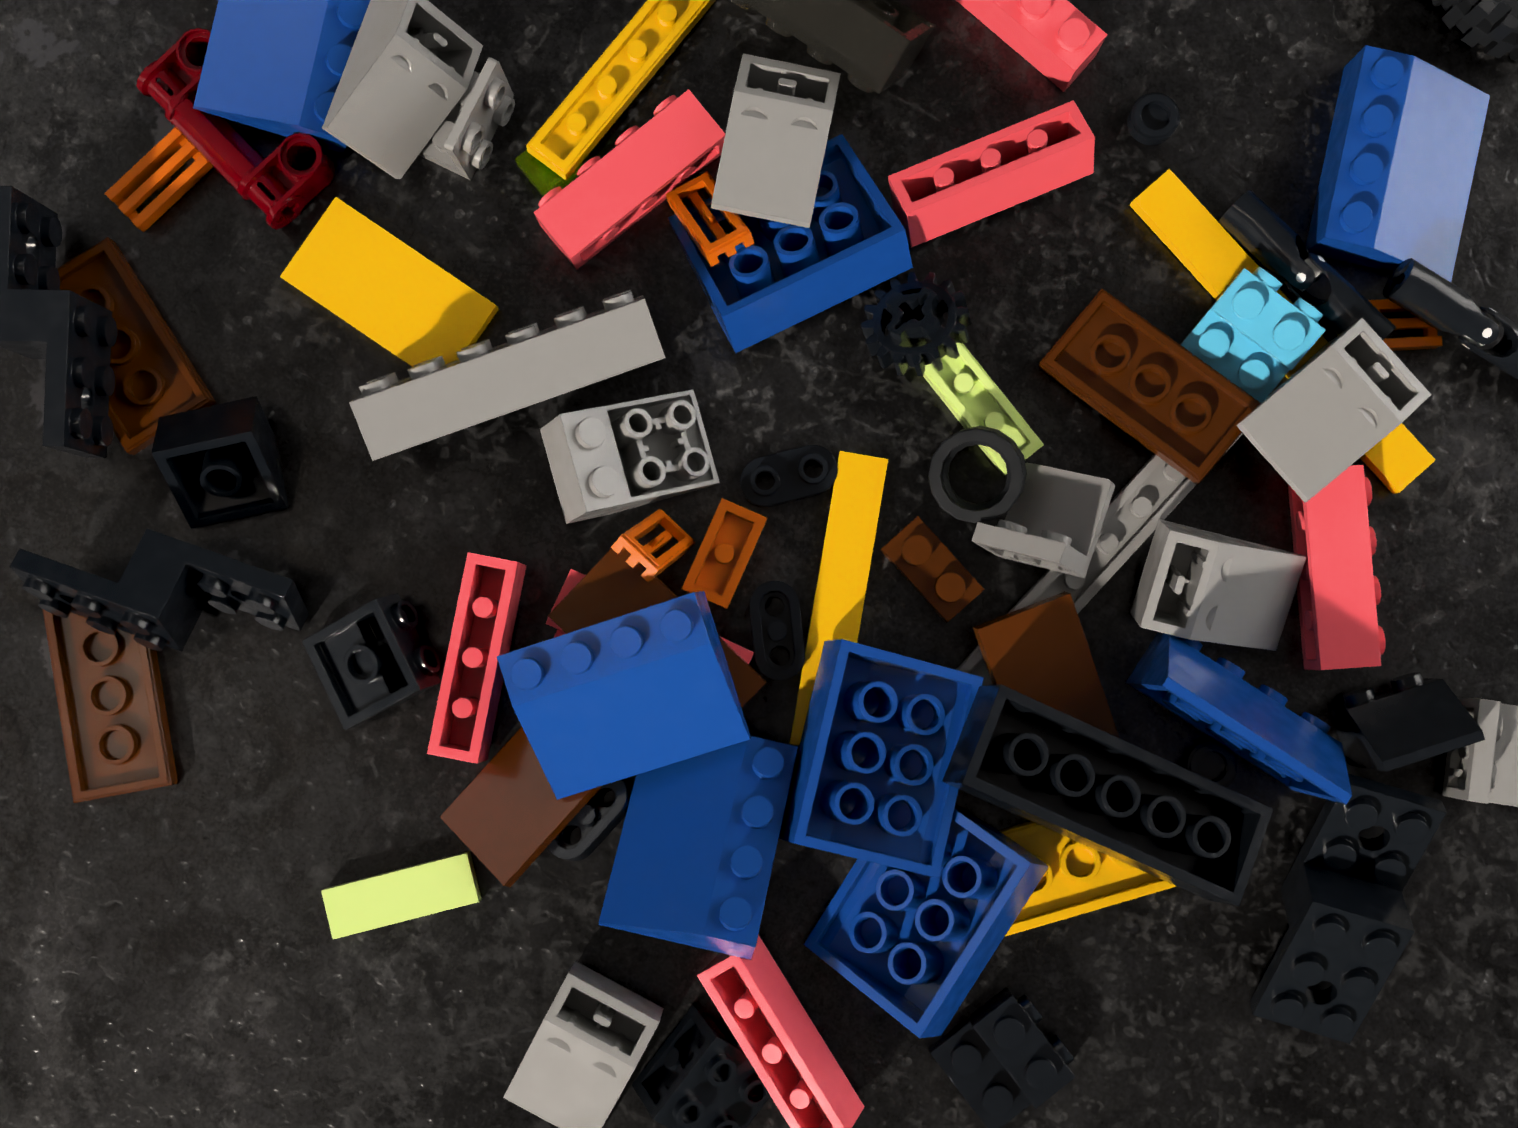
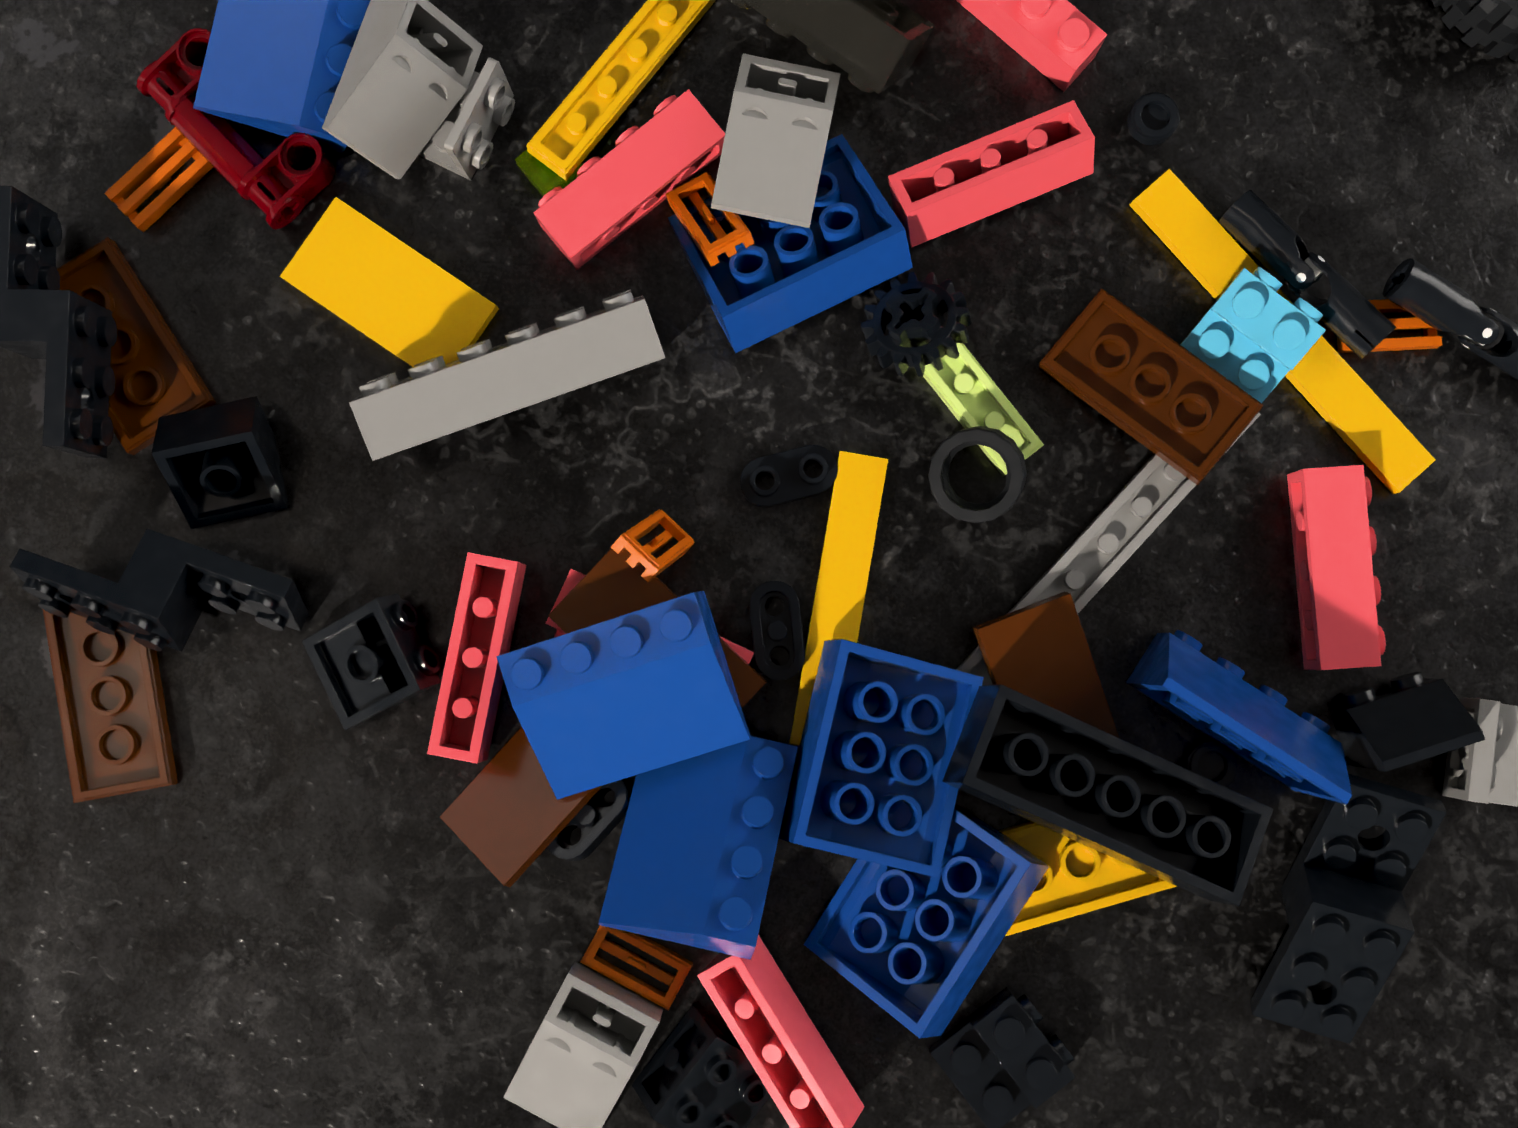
(401, 895): yellowish green tile -> none
(628, 454): light grey slope -> none
(629, 981): none -> orange tile
(724, 553): orange plate -> none
(932, 569): reddish brown plate -> none
(1051, 521): light grey bracket -> none
(1215, 587): light grey slope -> none
(1333, 409): light grey slope -> none
(1397, 164): slope -> none

